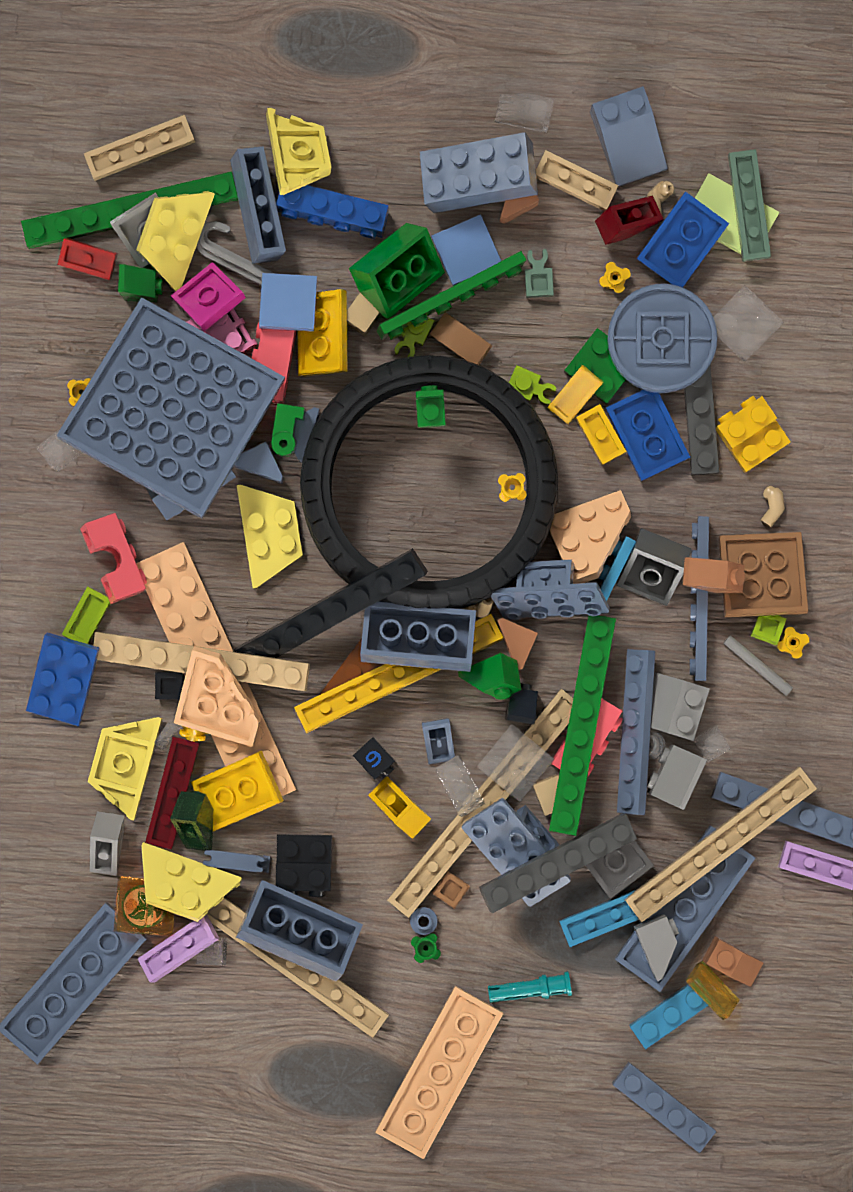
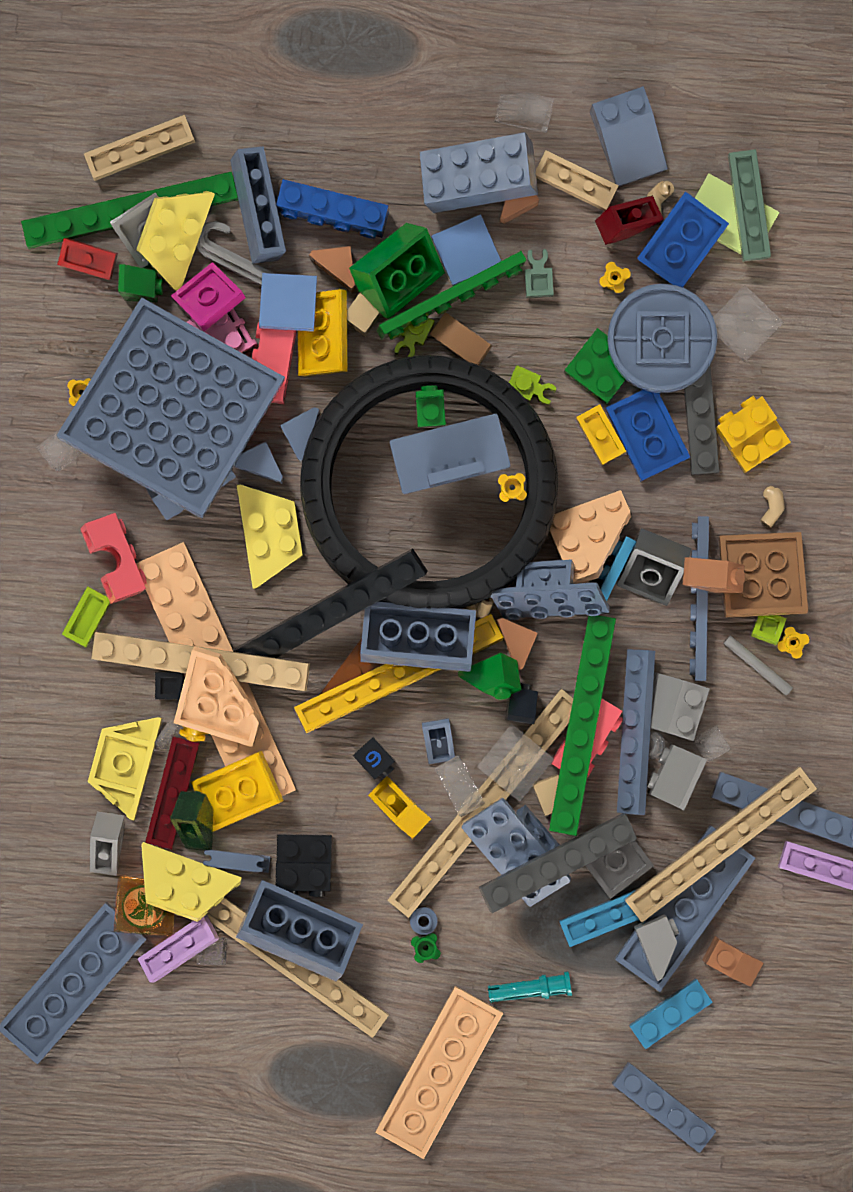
(62, 679): blue plate -> none
(284, 429): green leg -> none
(297, 151): light yellow wing -> none
(336, 264): none -> nougat slope
(450, 454): none -> sand blue bracket
(451, 889): medium nougat tile -> none
(575, 394): yellow tile -> none
(712, 990): clear yellow tile -> none

